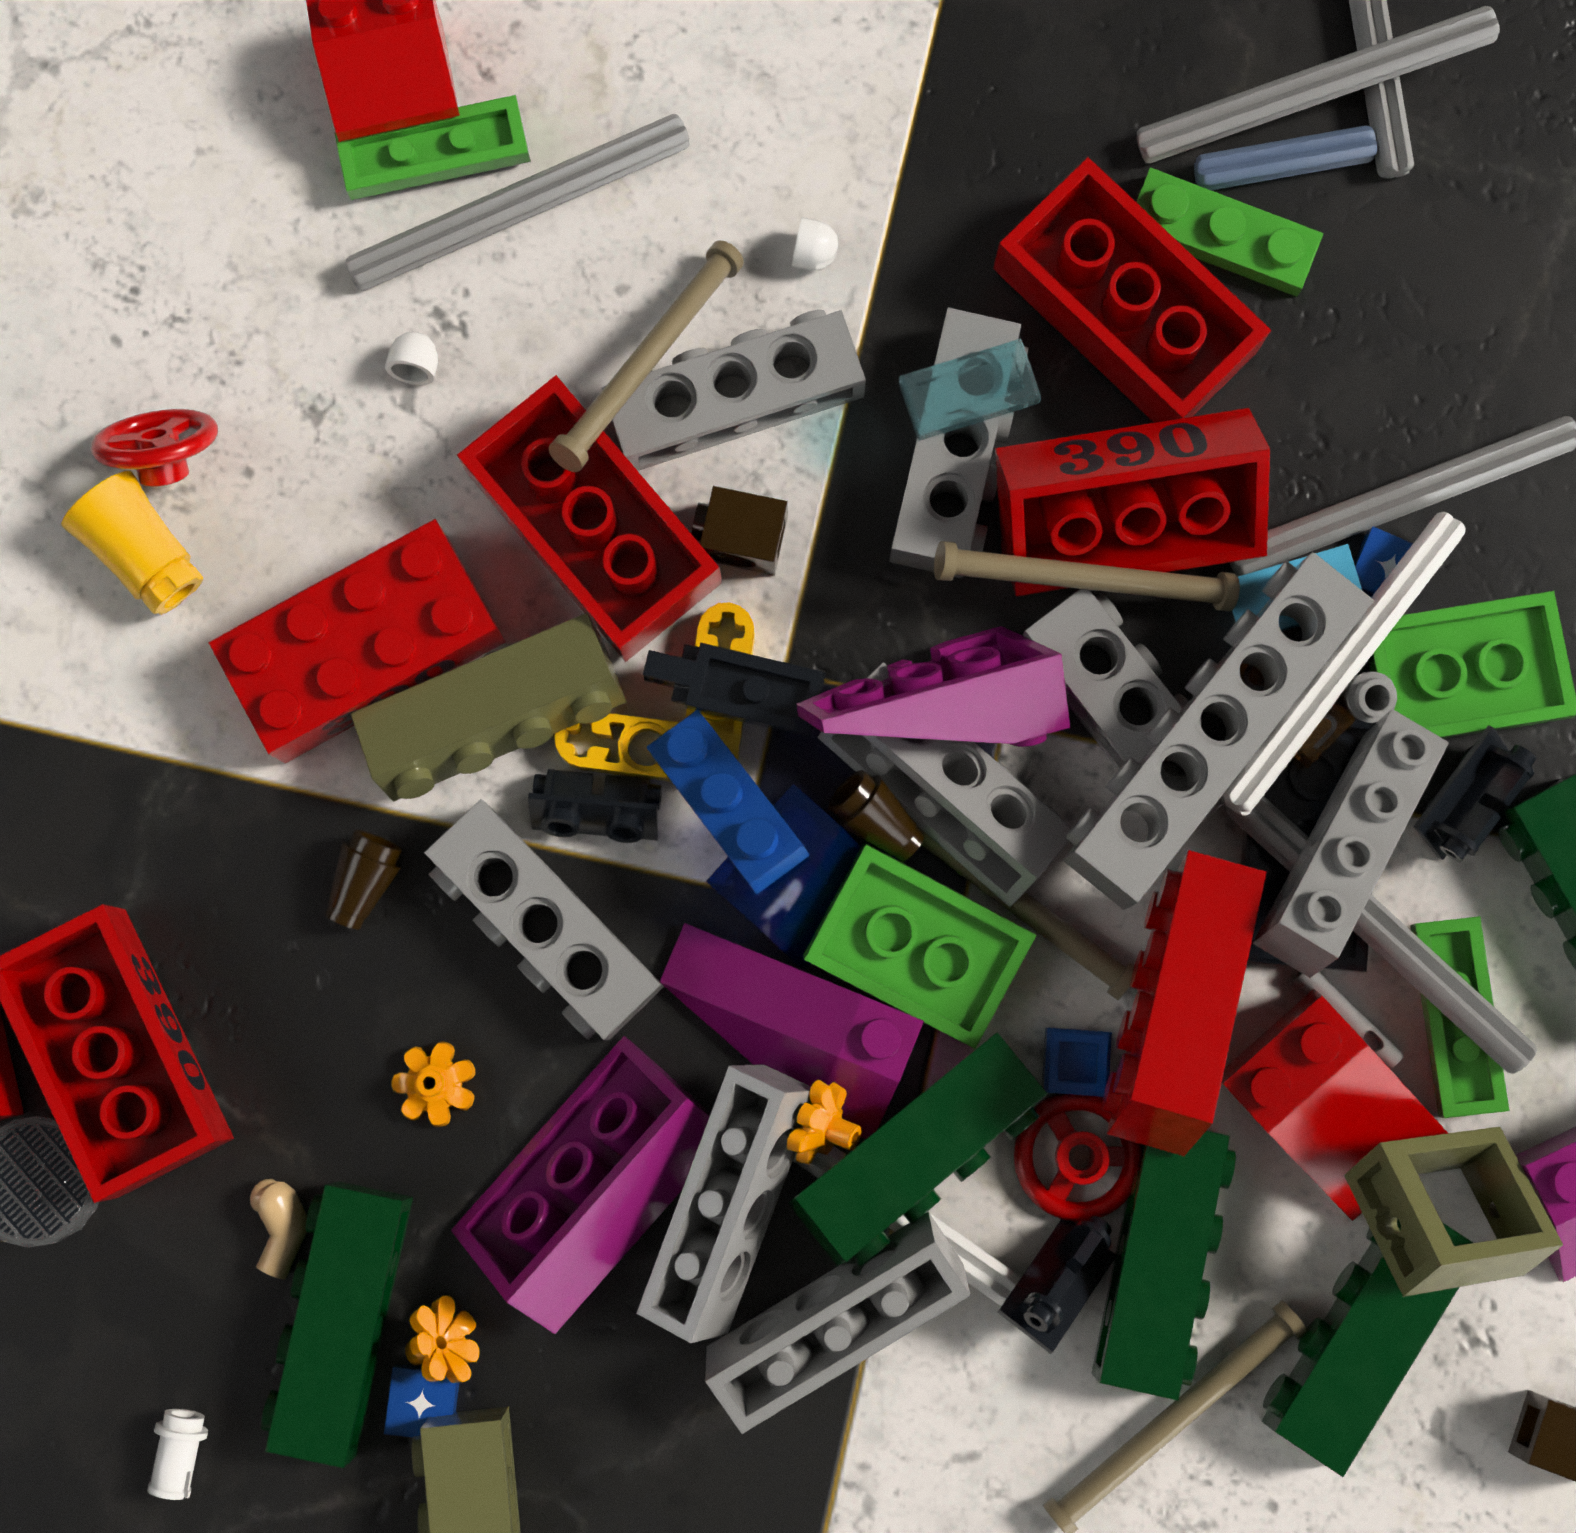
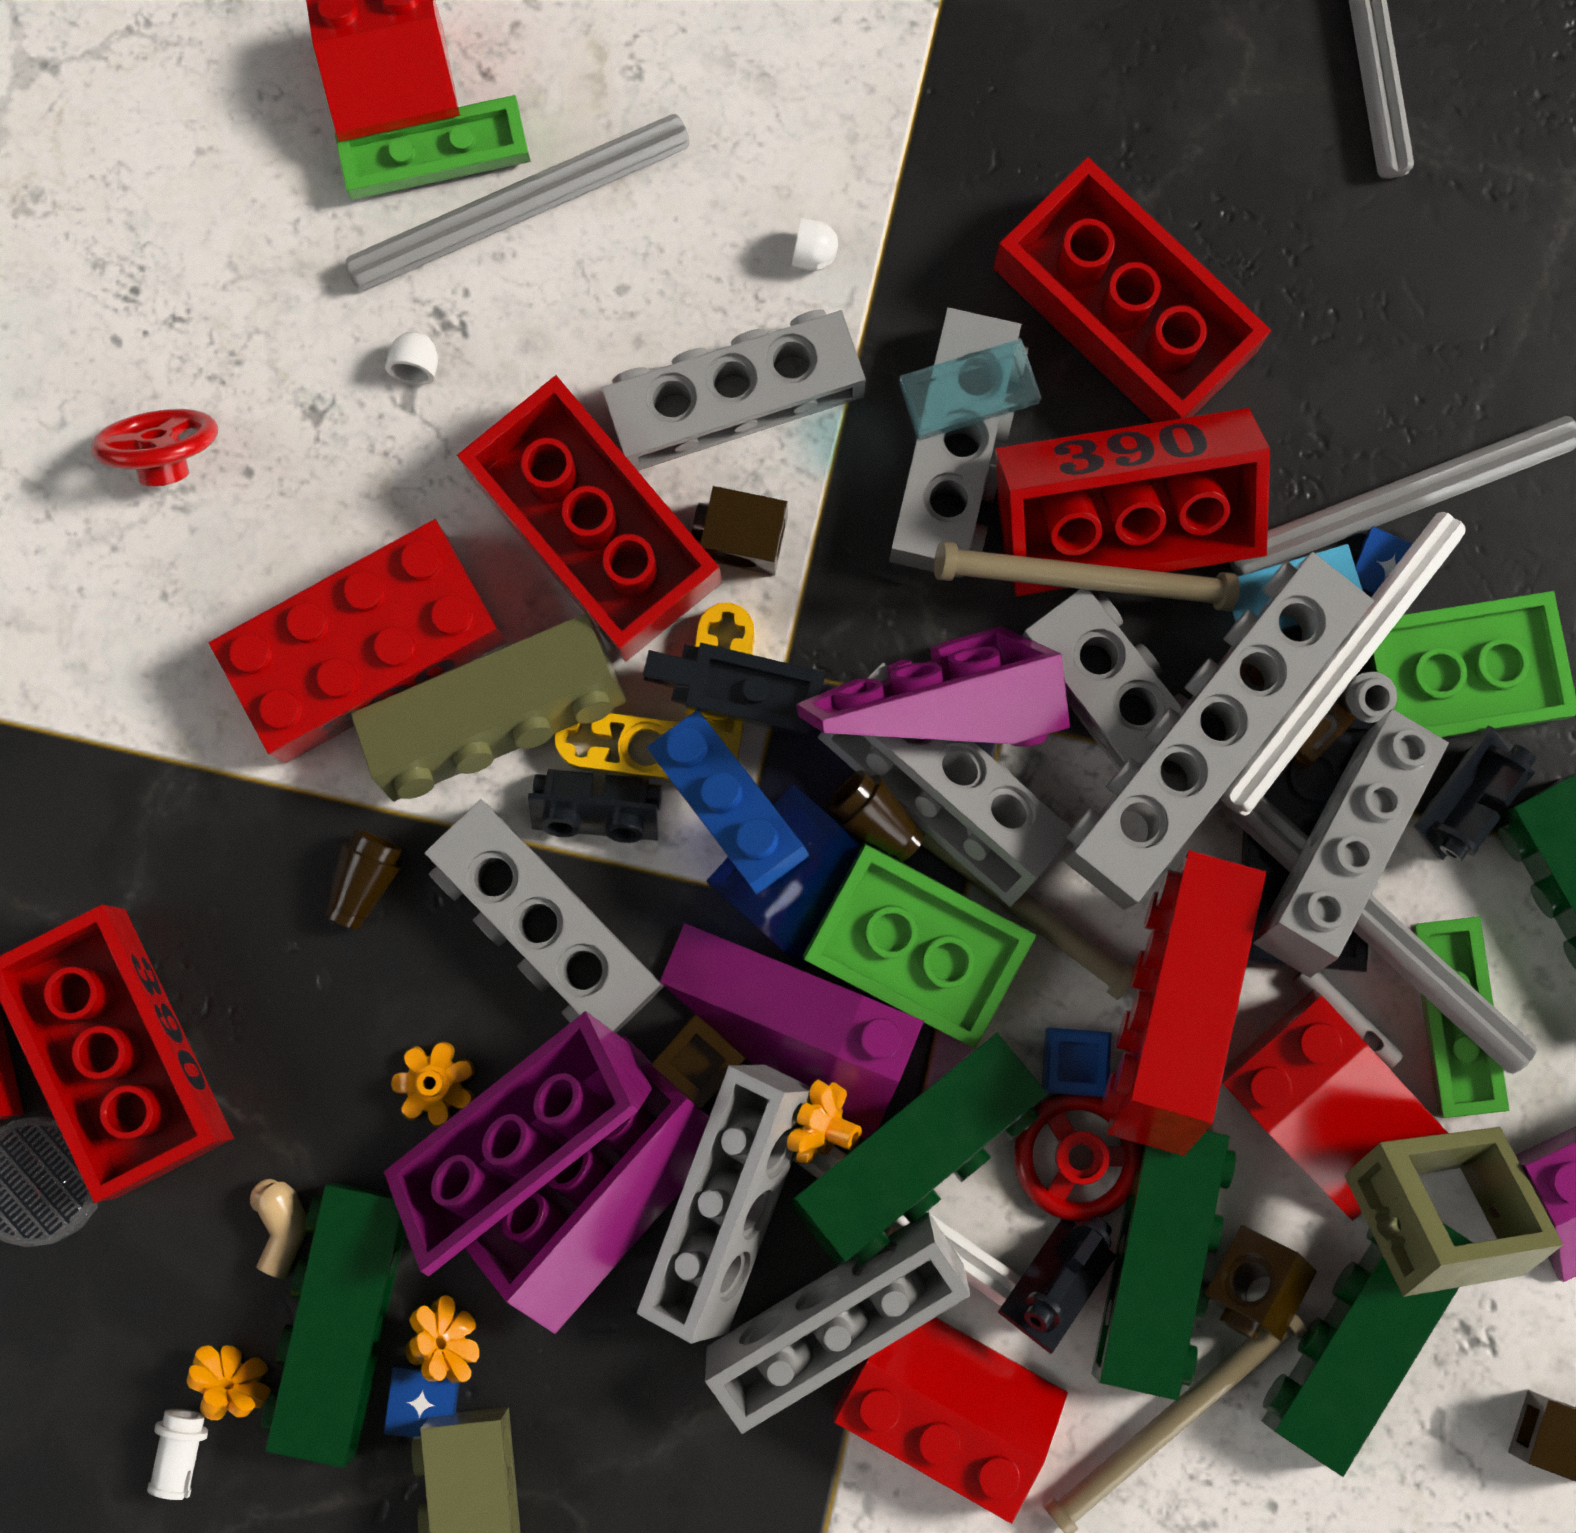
(133, 542): yellow plant -> none
(227, 1382): none -> light orange plant
(515, 1138): none -> magenta slope
(571, 449): dark tan bar -> none
(697, 1061): none -> dark brown brick
(955, 1414): none -> red slope
(1231, 232): bright green plate -> none
(1248, 1259): none -> dark brown brick
(1285, 158): sand blue axle -> none
(1318, 84): light grey axle -> none

